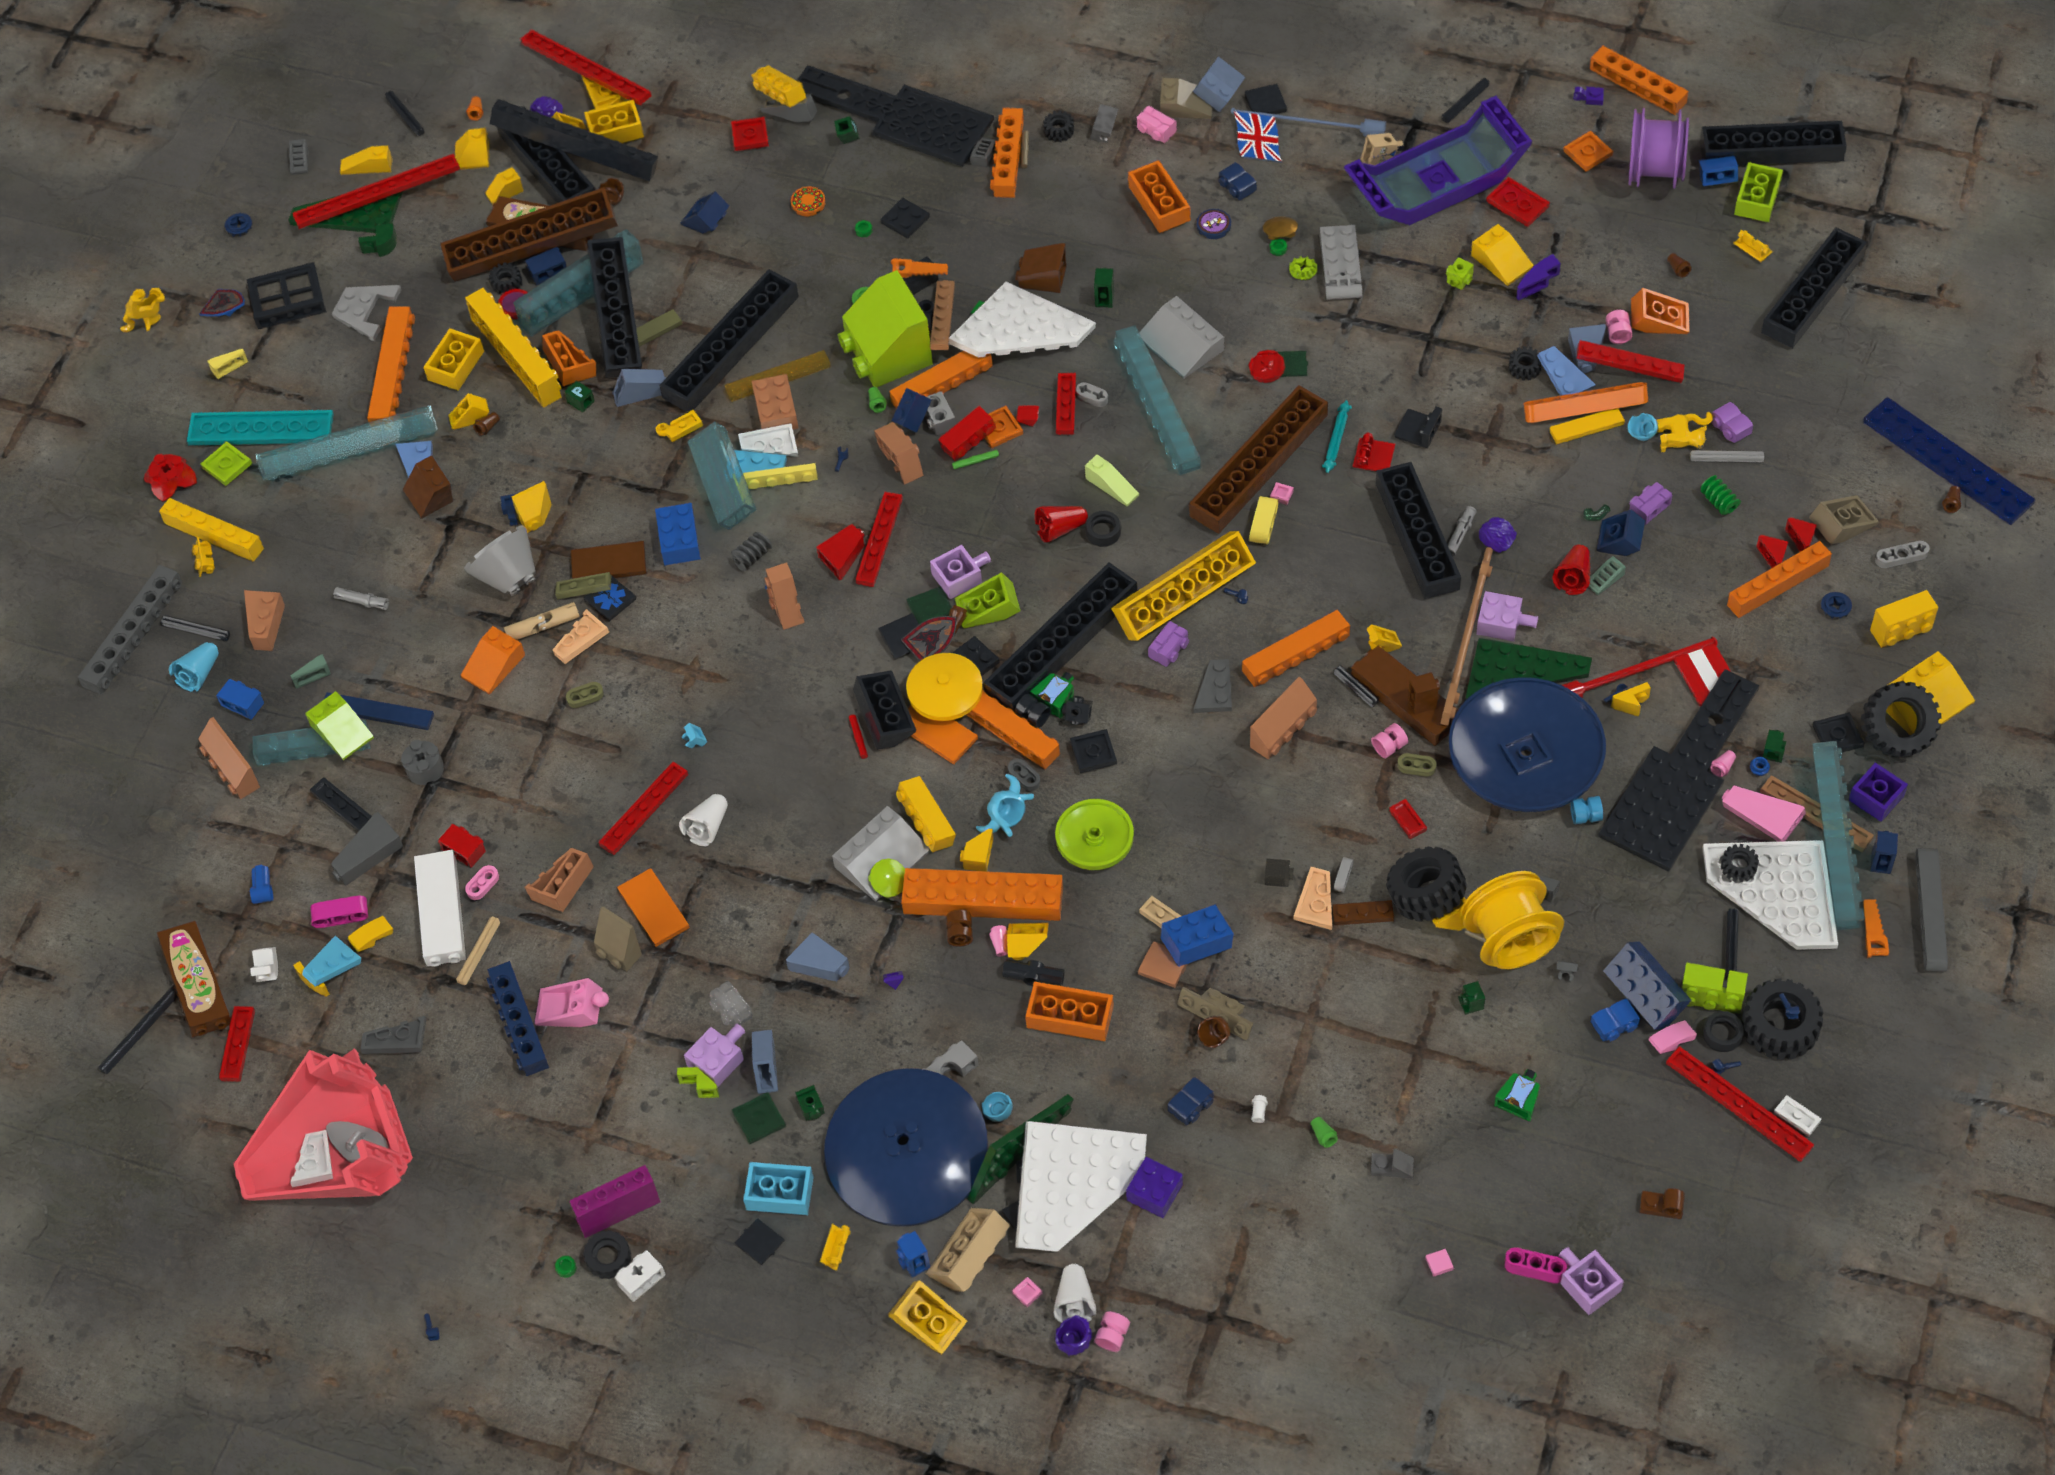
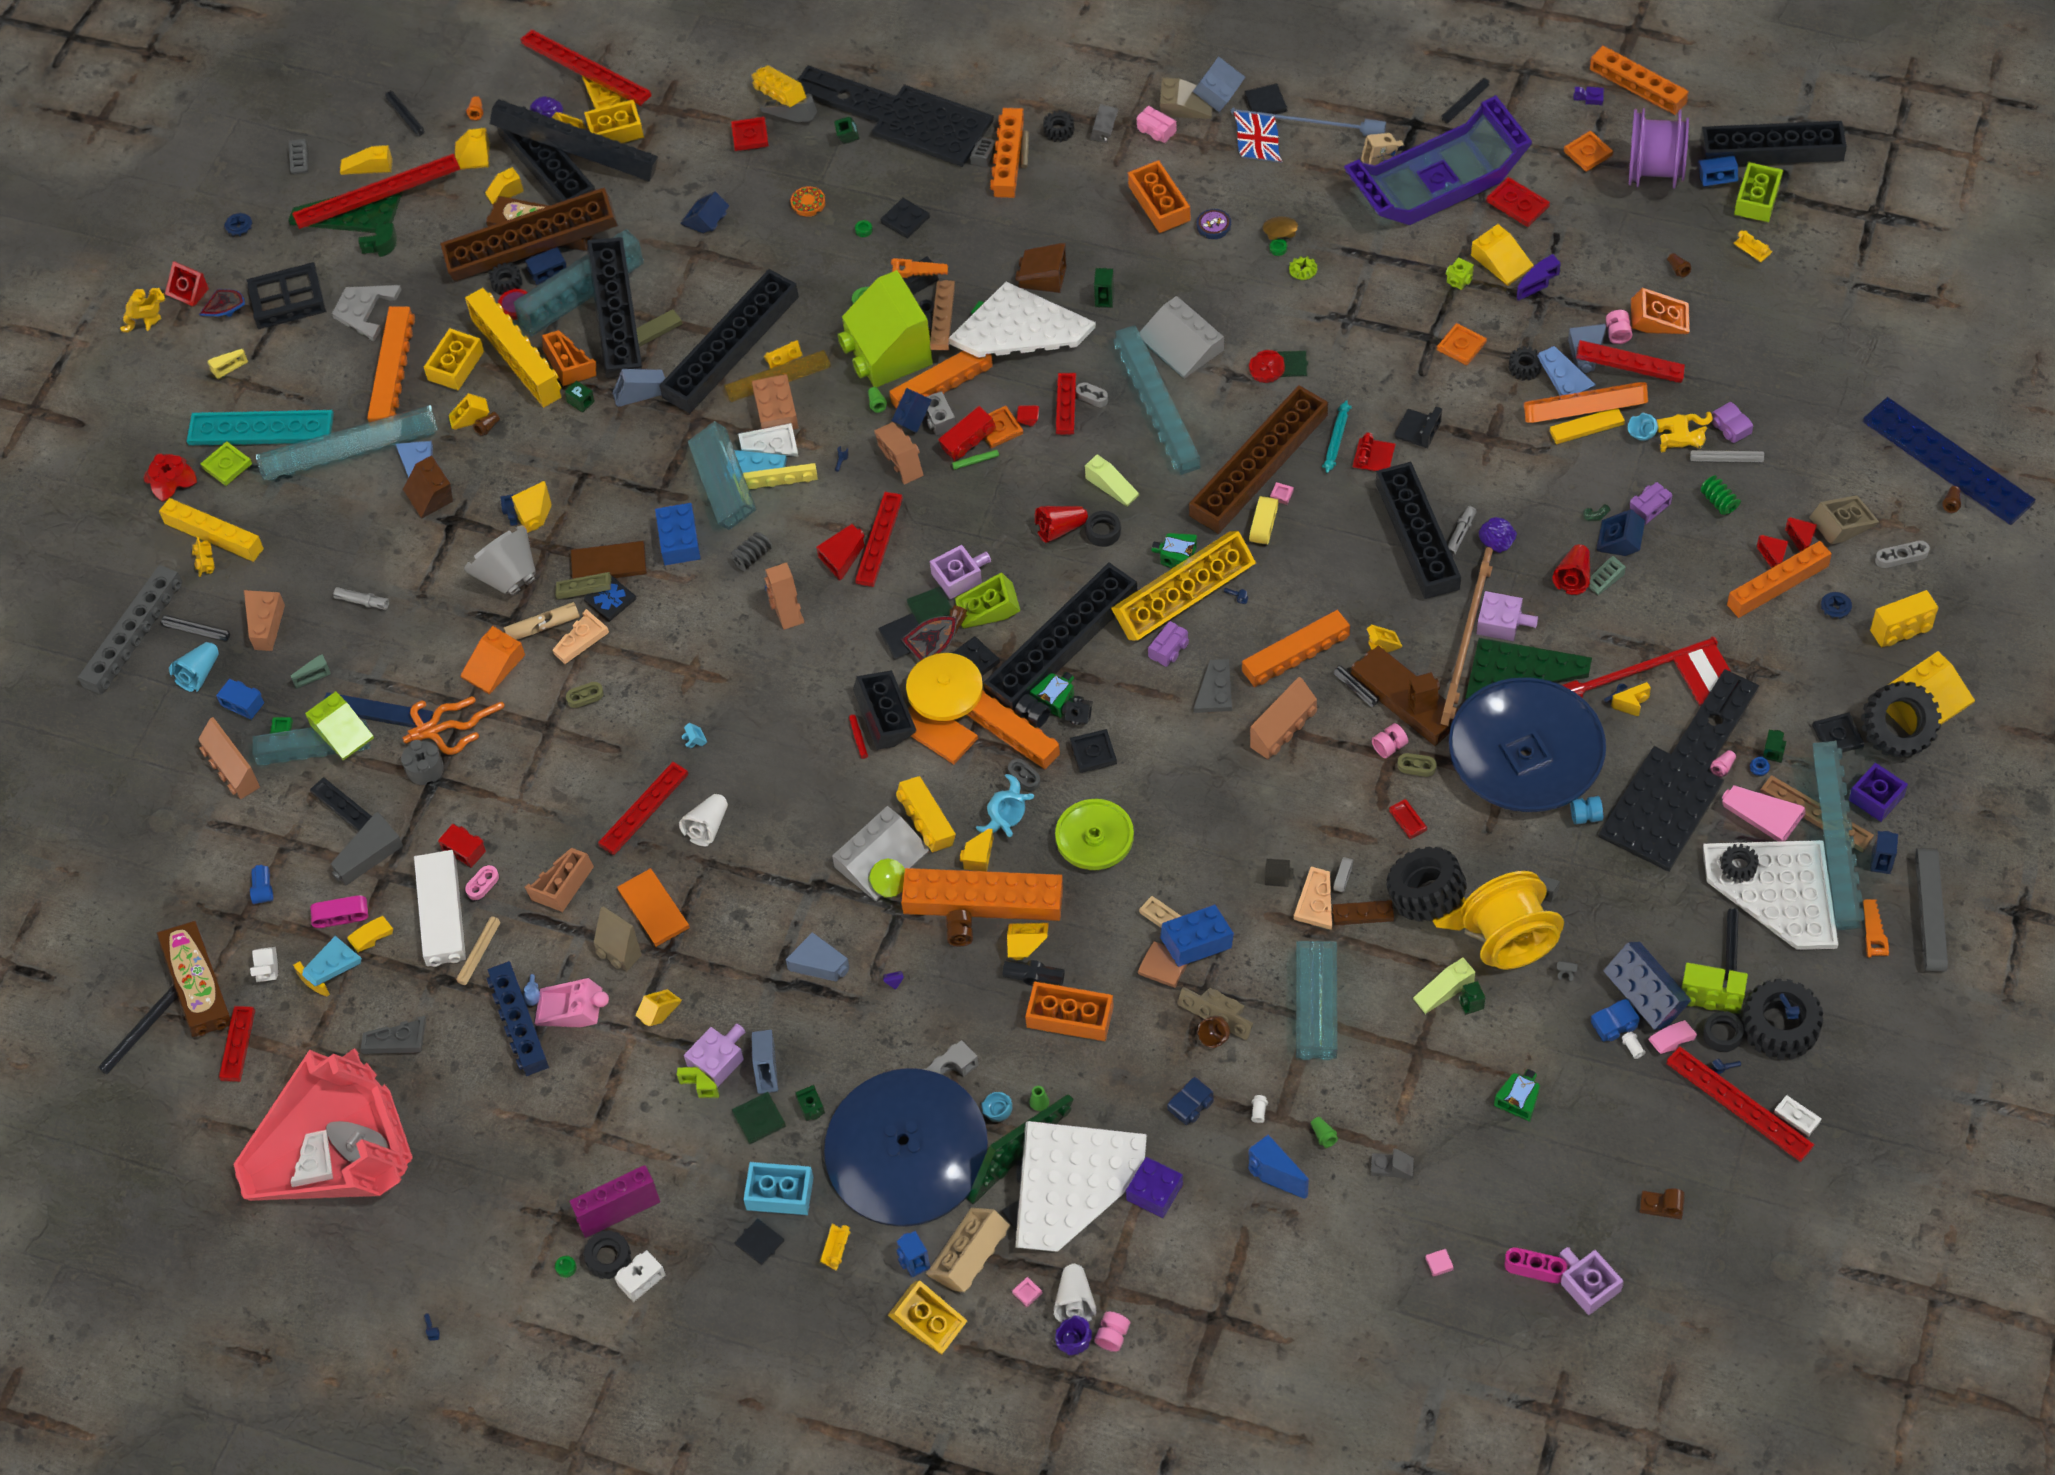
(186, 284): none -> red slope
(281, 724): none -> green tile
(430, 729): none -> orange plant
(531, 992): none -> medium blue piece
(614, 189): reddish brown hair -> none
(657, 1007): none -> yellow slope
(680, 426): yellow hinge -> none
(730, 1005): clear brick -> none
(783, 354): none -> yellow hinge
(999, 939): bright pink cone -> none
(1039, 1099): none -> bright green cone
(1175, 548): none -> torso
(1237, 181): dark blue brick -> none
(1276, 1168): none -> blue slope
(1316, 1000): none -> clear light blue brick
(1340, 262): light grey hinge -> none
(1445, 985): none -> yellowish green slope
(1461, 344): none -> orange tile
(1633, 1045): none -> white pin
(1814, 287): black brick -> none

